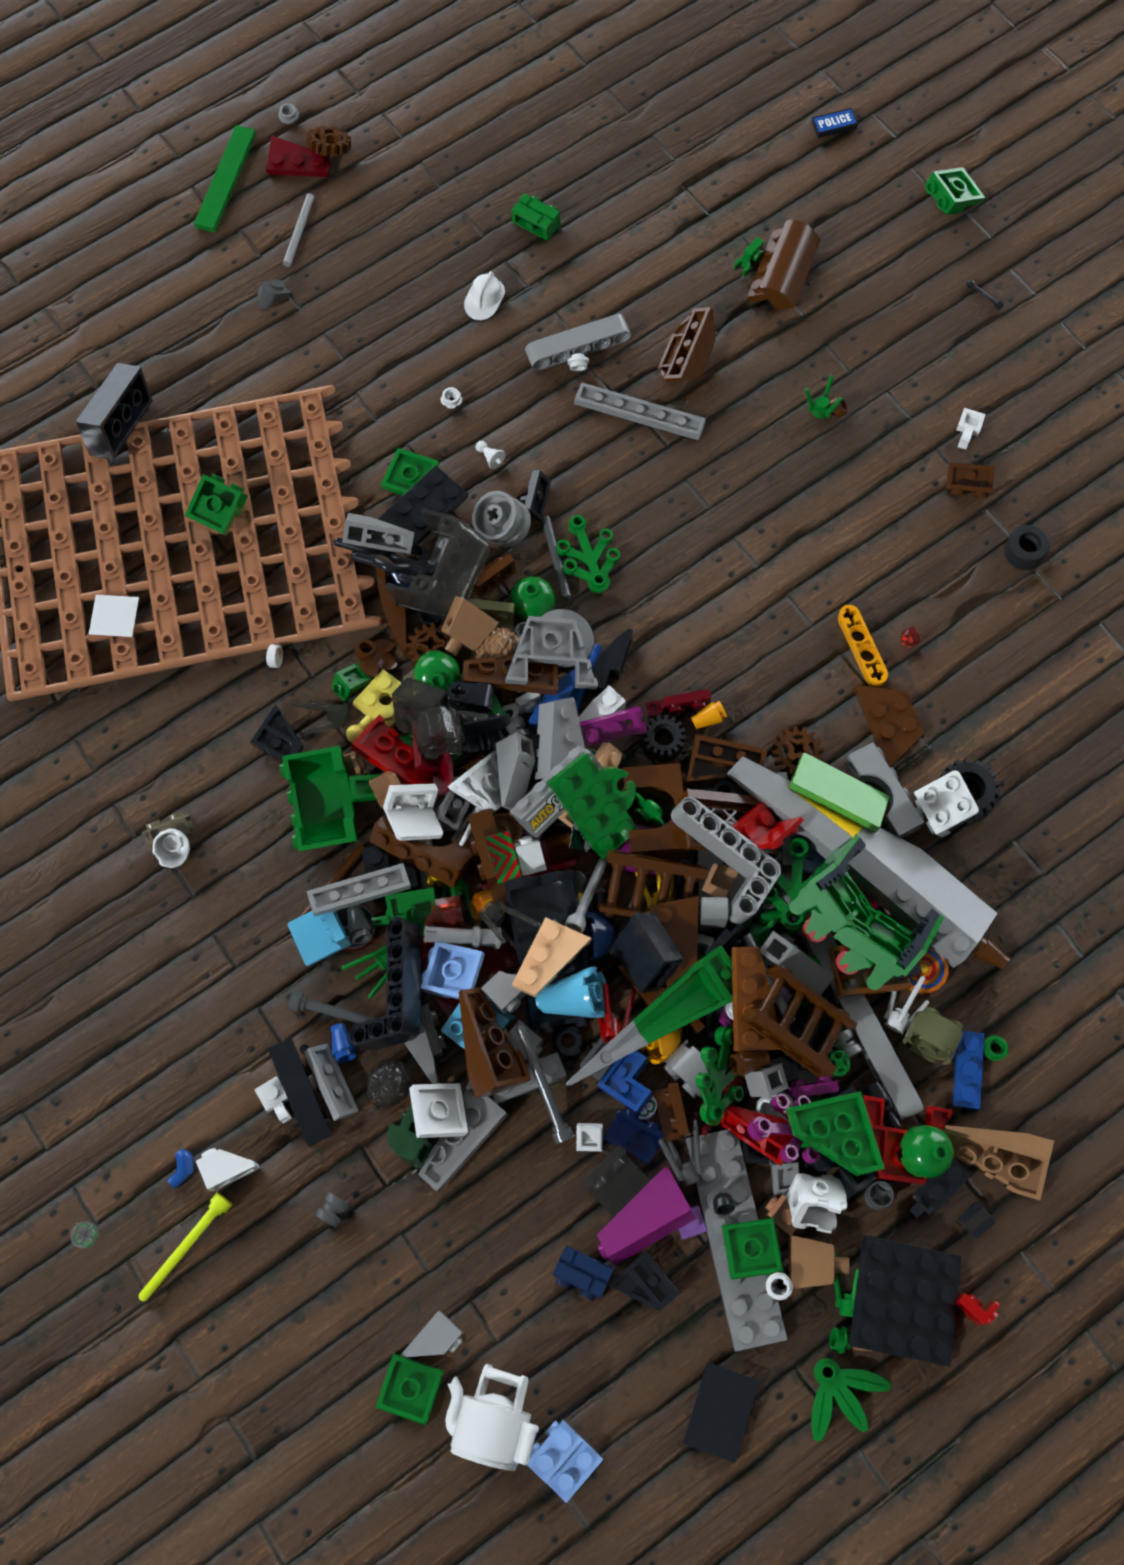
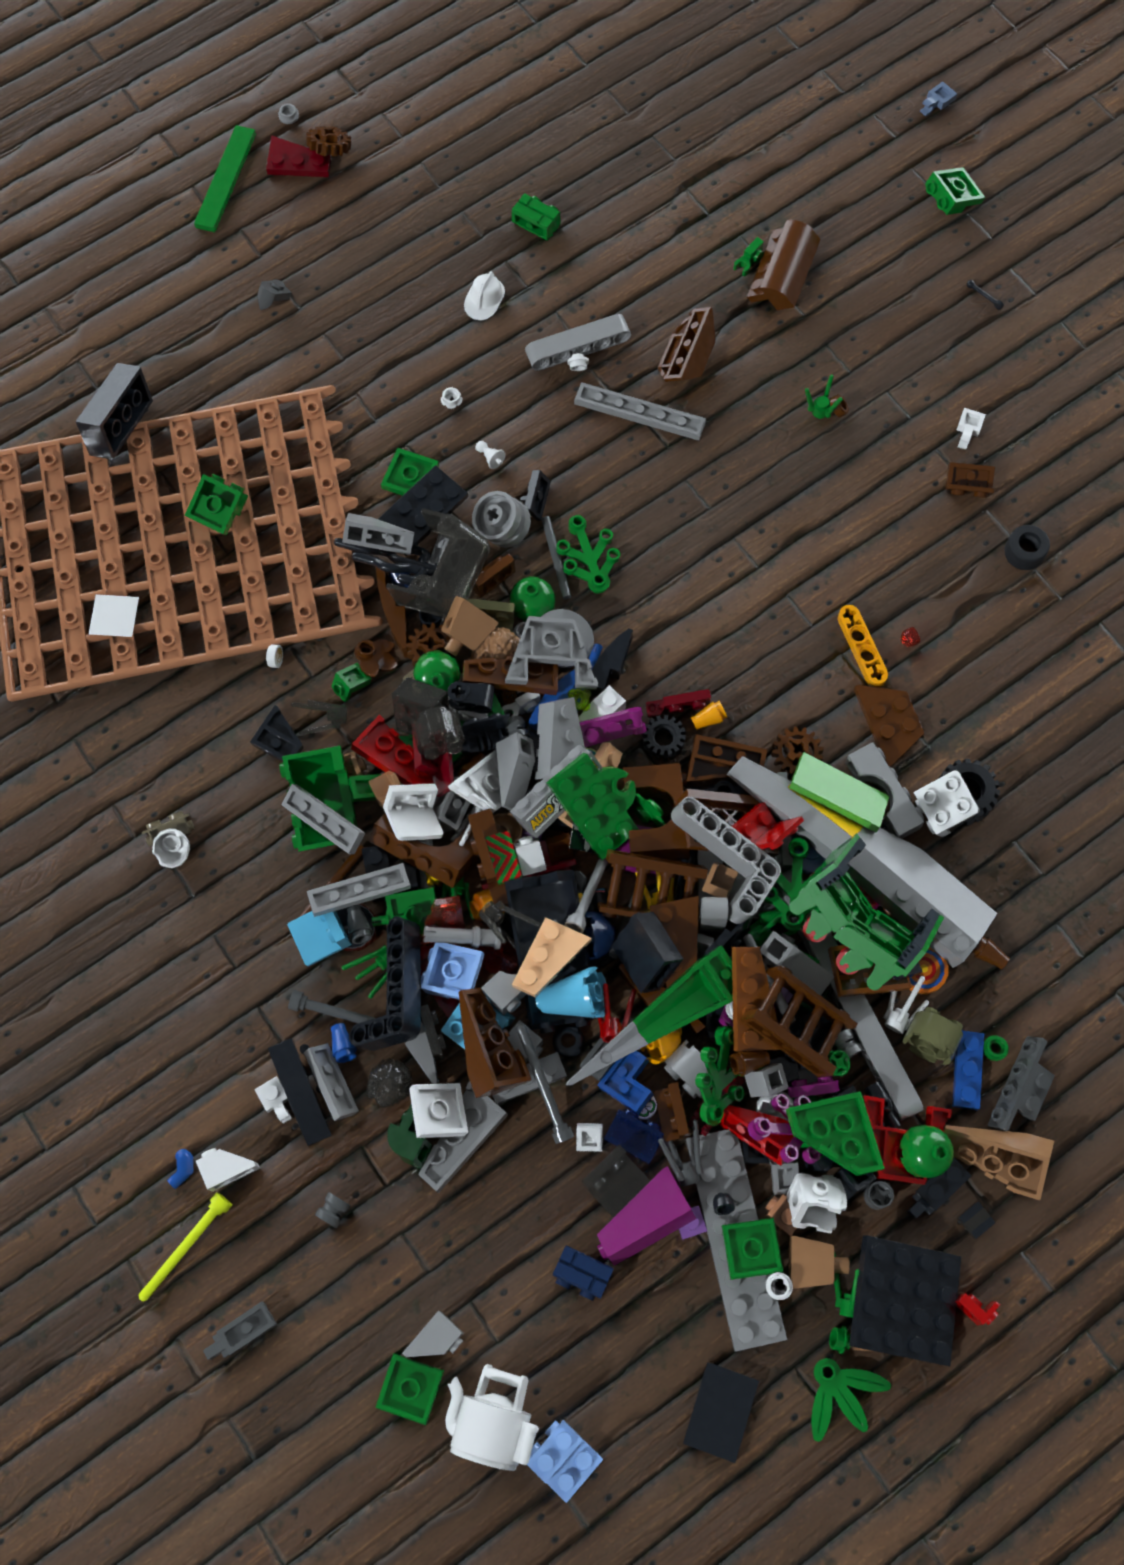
(84, 1234): clear tile -> none
(241, 1331): none -> dark grey hinge
(298, 230): light grey bar -> none
(323, 819): none -> light grey plate
(369, 704): light yellow plate -> none
(583, 695): none -> clear neon green plate
(646, 1282): black wing -> none
(834, 123): tile -> none
(938, 96): none -> sand blue plate
(1024, 1087): none -> dark grey bracket

